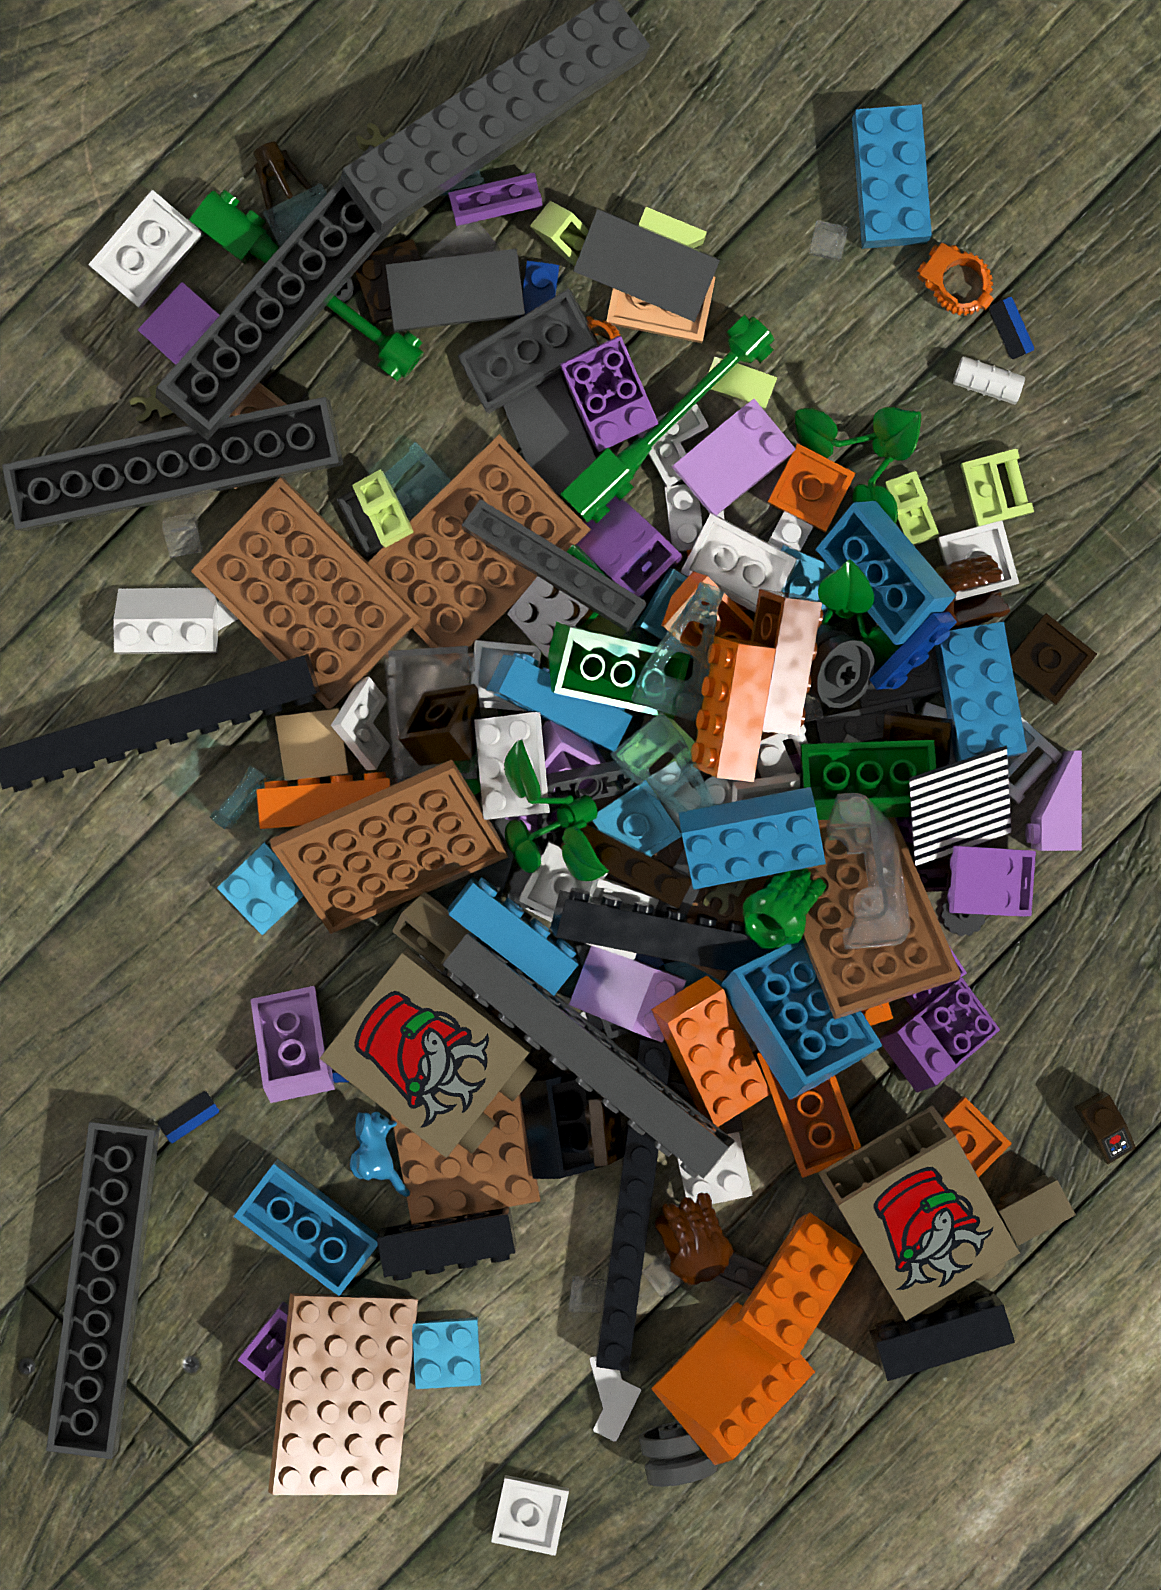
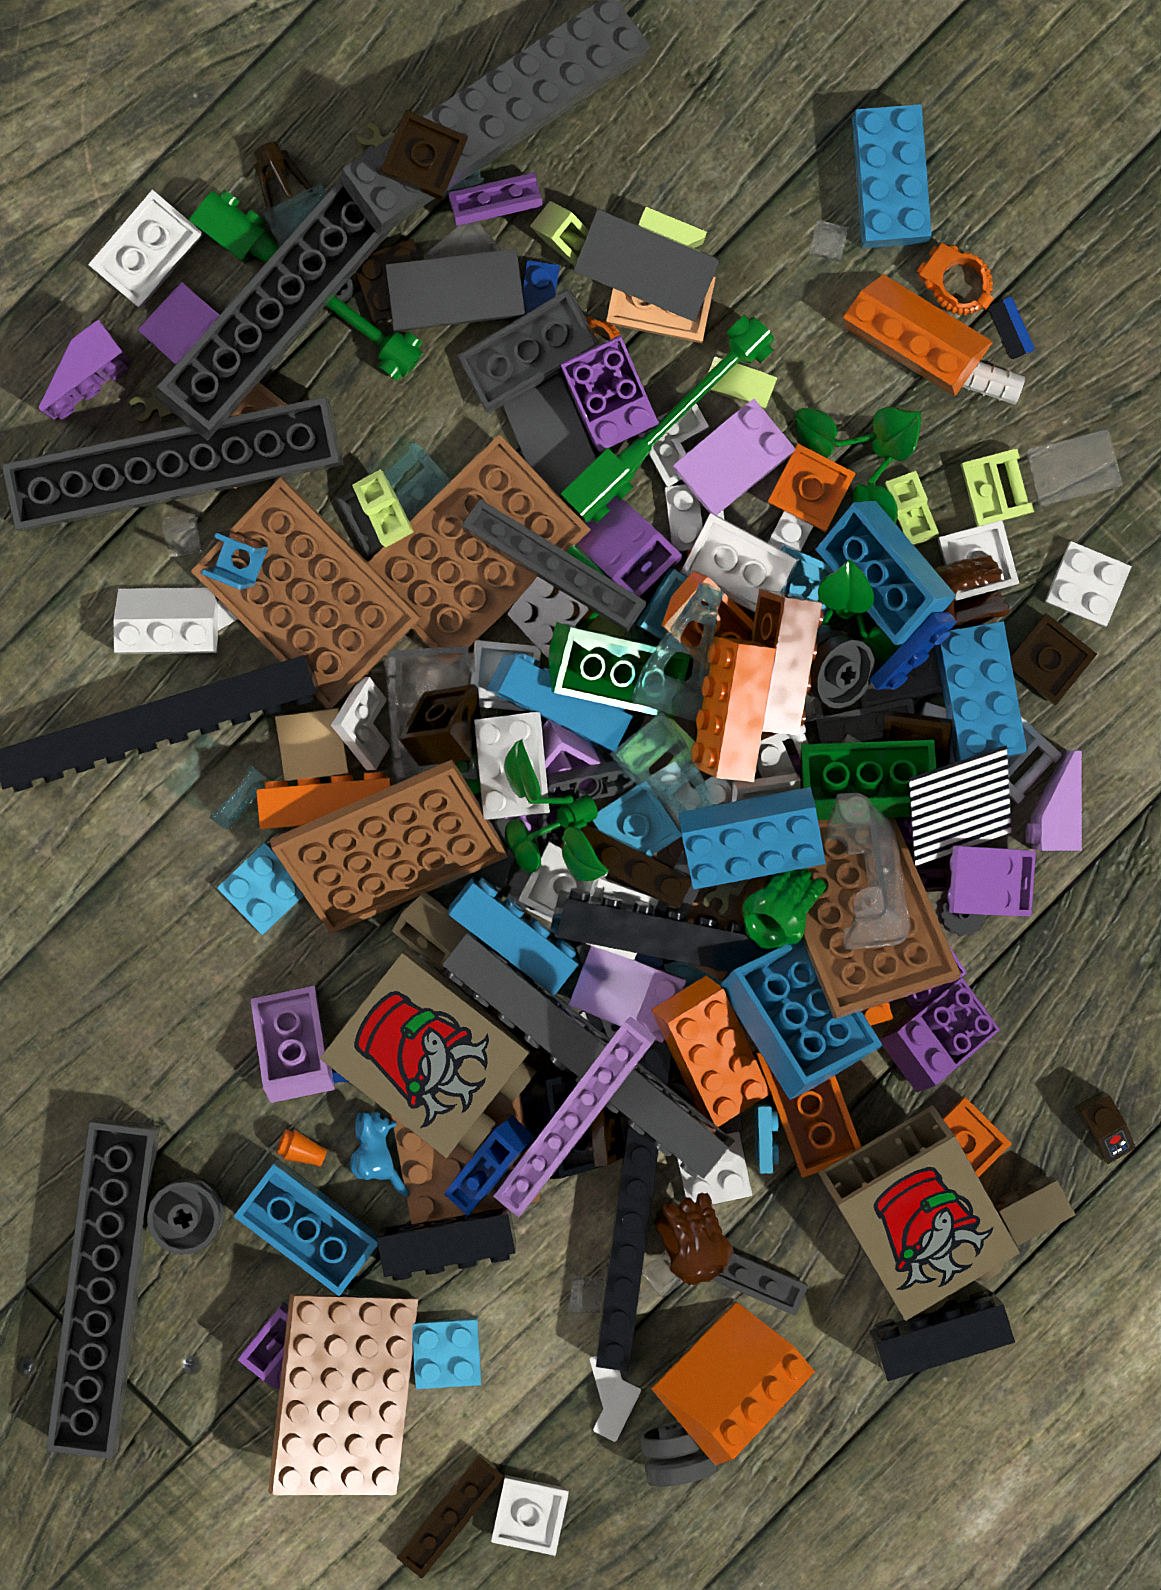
(86, 365): none -> medium lavender slope
(182, 1234): none -> dark grey wheel
(188, 1116): black sticker -> none
(226, 571): none -> dark azure piece
(301, 1149): none -> orange cone
(423, 155): none -> dark brown plate
(450, 1515): none -> dark brown plate
(489, 1164): none -> blue slope
(575, 1116): none -> lavender plate
(765, 1148): none -> medium azure plate
(797, 1288): orange brick -> none
(916, 333): none -> orange slope
(1074, 468): none -> clear piece
(1087, 584): none -> white plate

